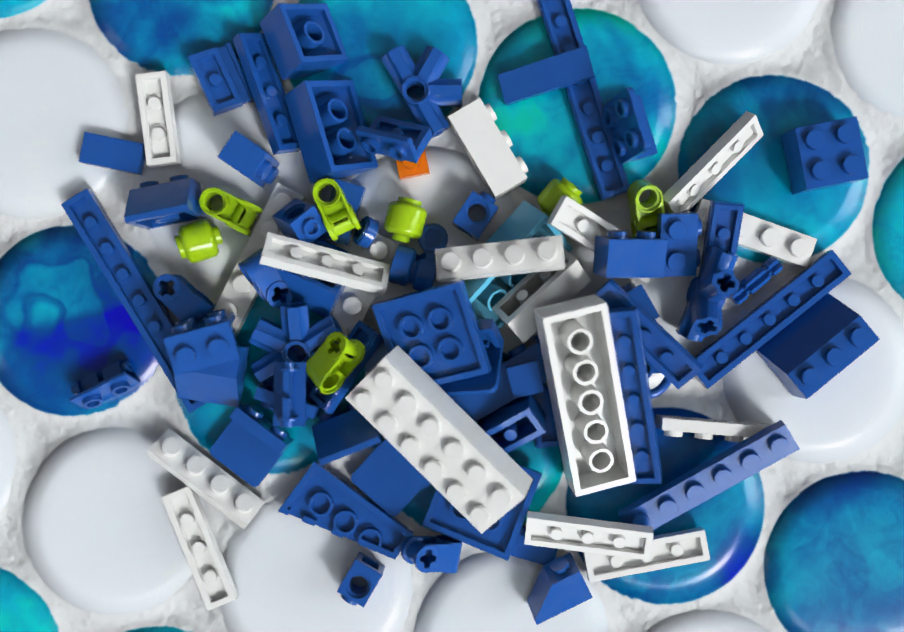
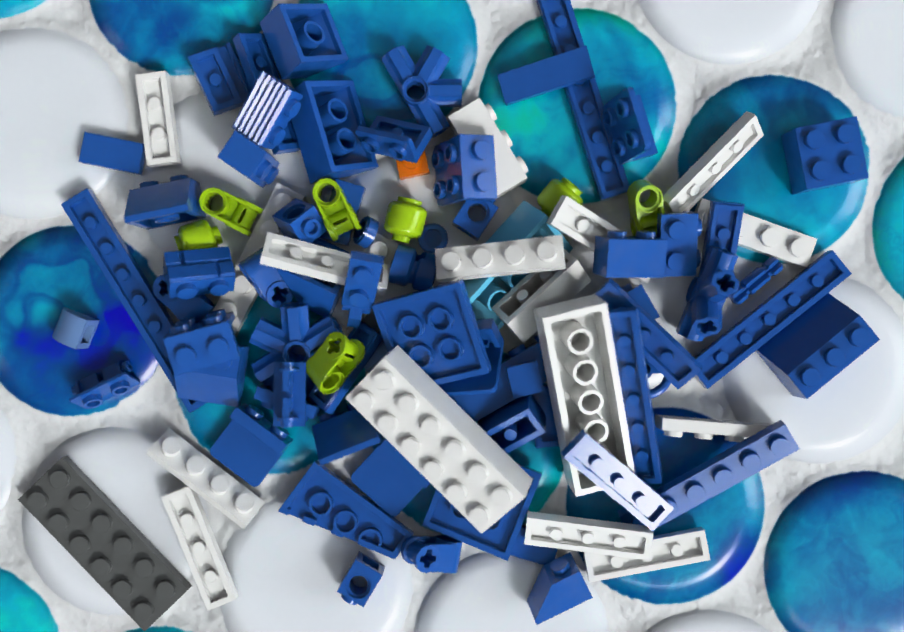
(75, 329): none -> medium blue brick
(105, 542): none -> dark grey plate
(198, 272): none -> blue brick
(268, 111): none -> brick
(361, 285): none -> blue hinge
(464, 169): none -> blue bracket
(617, 480): none -> plate

